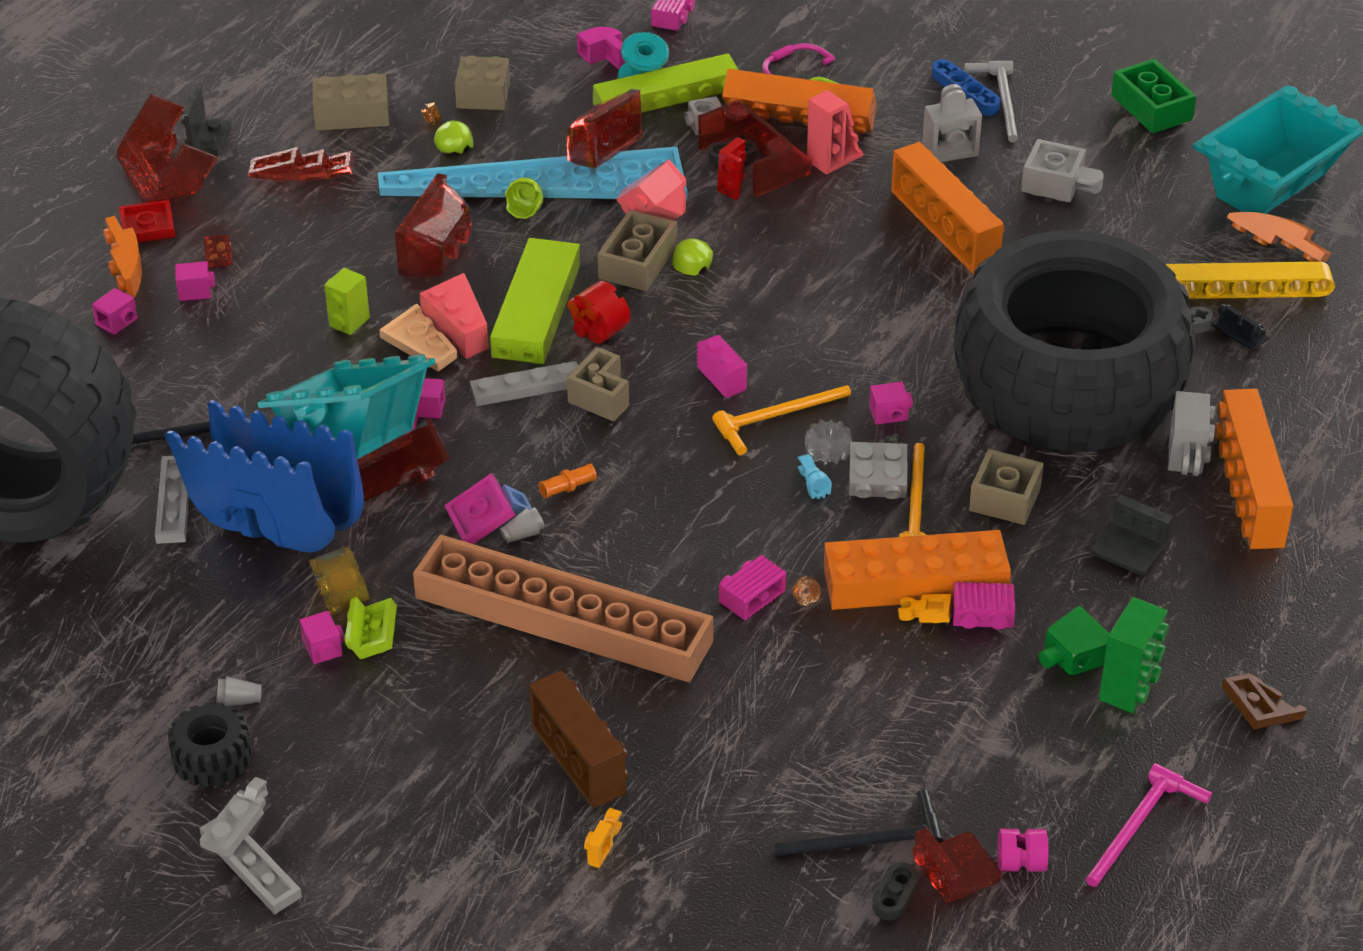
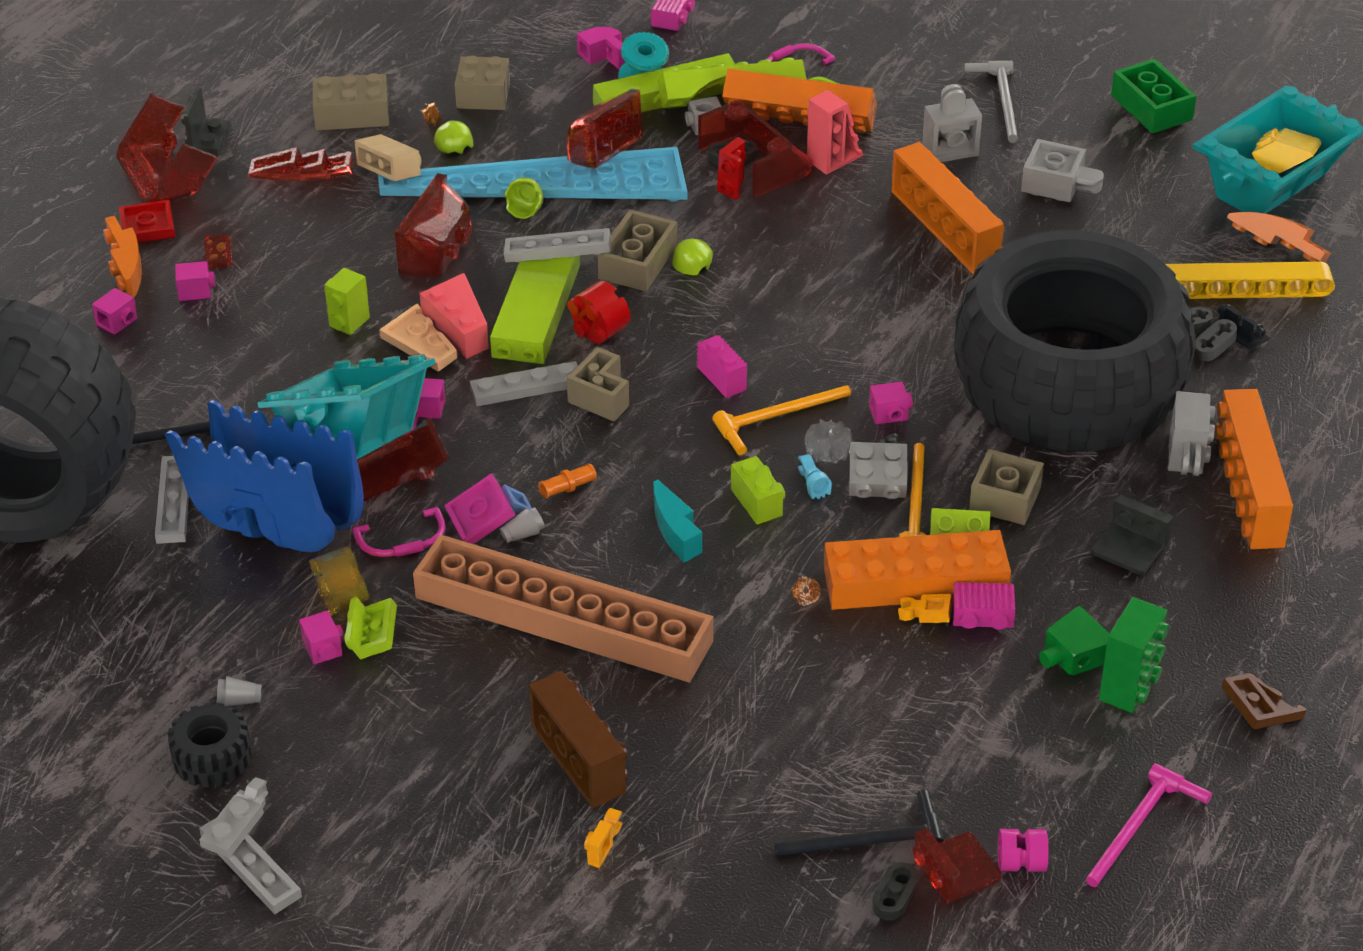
(388, 157): none -> tan brick
(404, 549): none -> dark pink piece
(557, 245): none -> light grey plate
(657, 193): coral wedge -> none
(676, 523): none -> teal slope
(681, 86): none -> lime arch
(752, 587): dark pink brick -> none
(757, 489): none -> lime brick
(947, 72): blue beam -> none
(958, 521): none -> lime bracket
(1212, 337): none -> dark grey beam
(1284, 149): none -> yellow slope

